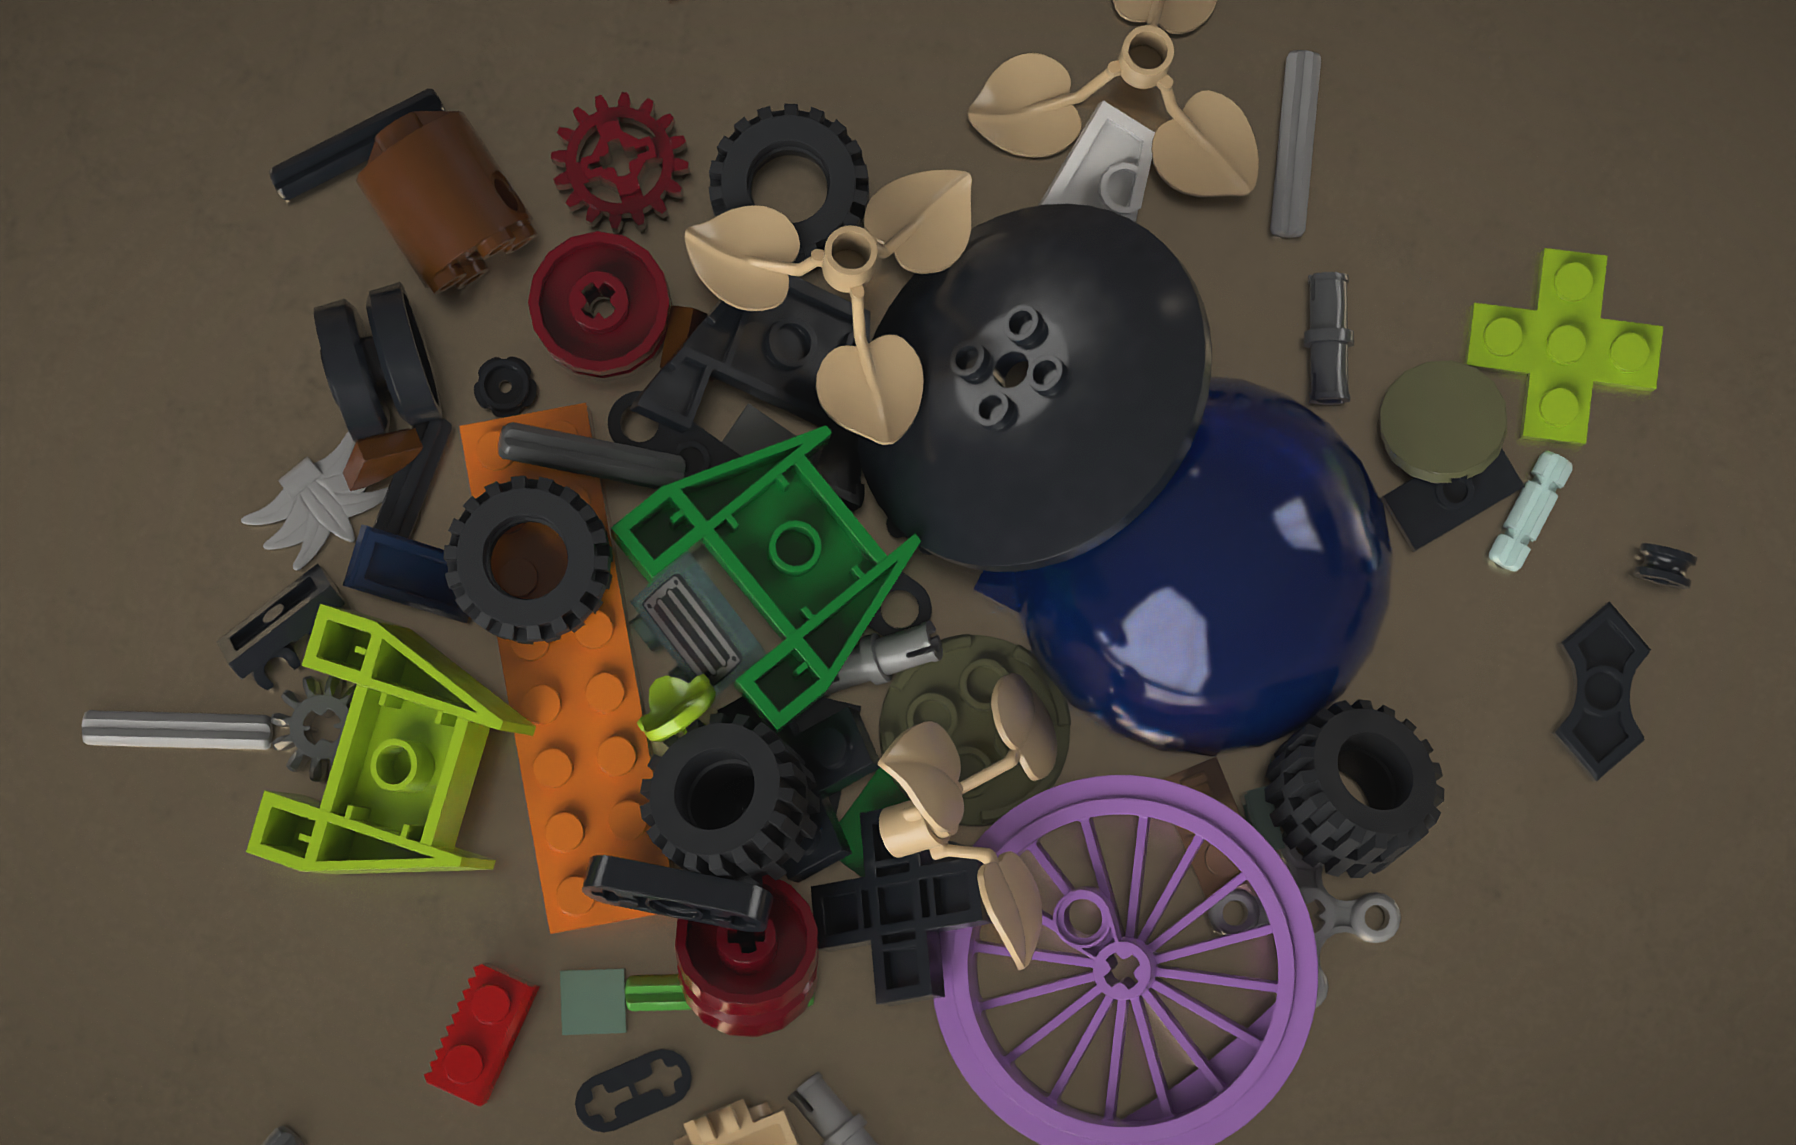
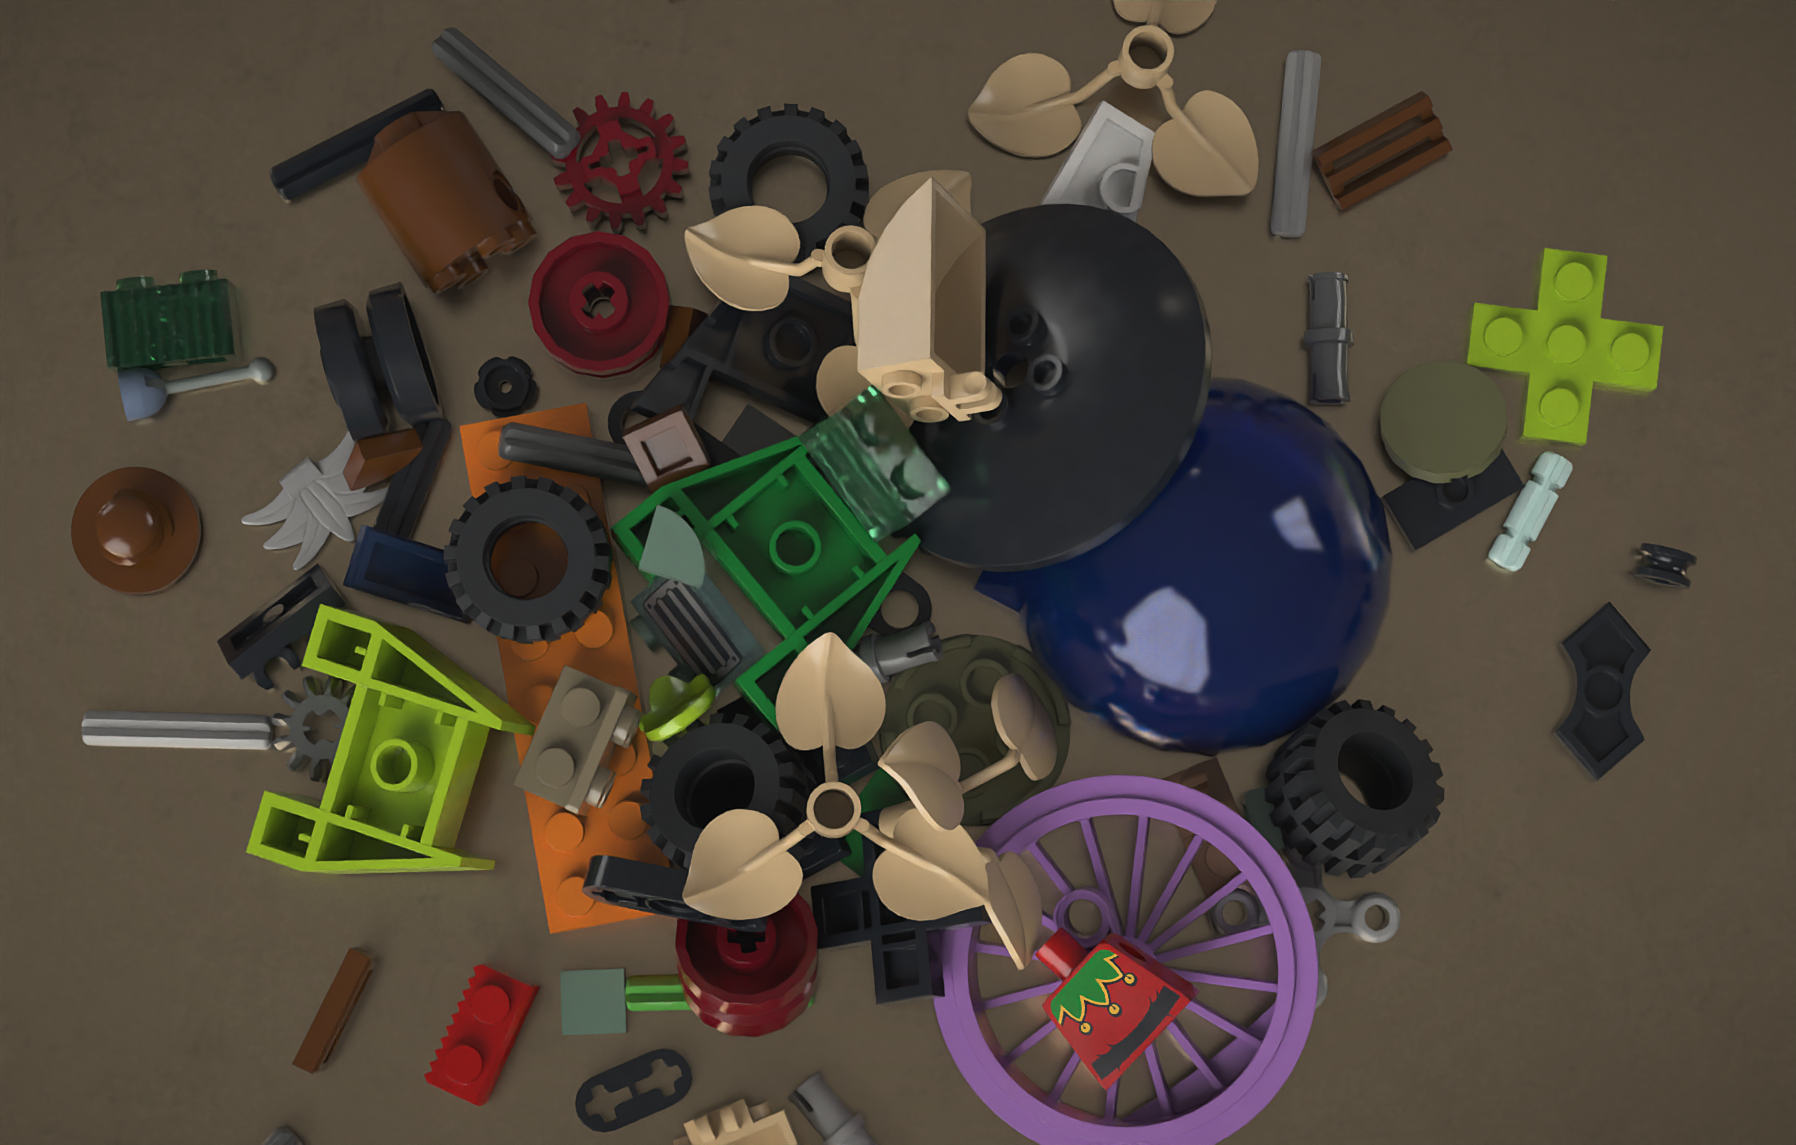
(136, 530): none -> reddish brown plate
(146, 392): none -> hinge
(171, 322): none -> clear green brick
(335, 1010): none -> reddish brown tile
(506, 93): none -> dark grey axle
(577, 742): none -> dark tan bracket
(667, 447): none -> plate
(673, 550): none -> sand green tile
(744, 867): none -> tan plant
(874, 463): none -> clear green brick
(927, 310): none -> tan piece
(1110, 1000): none -> red torso
(1391, 171): none -> reddish brown tile

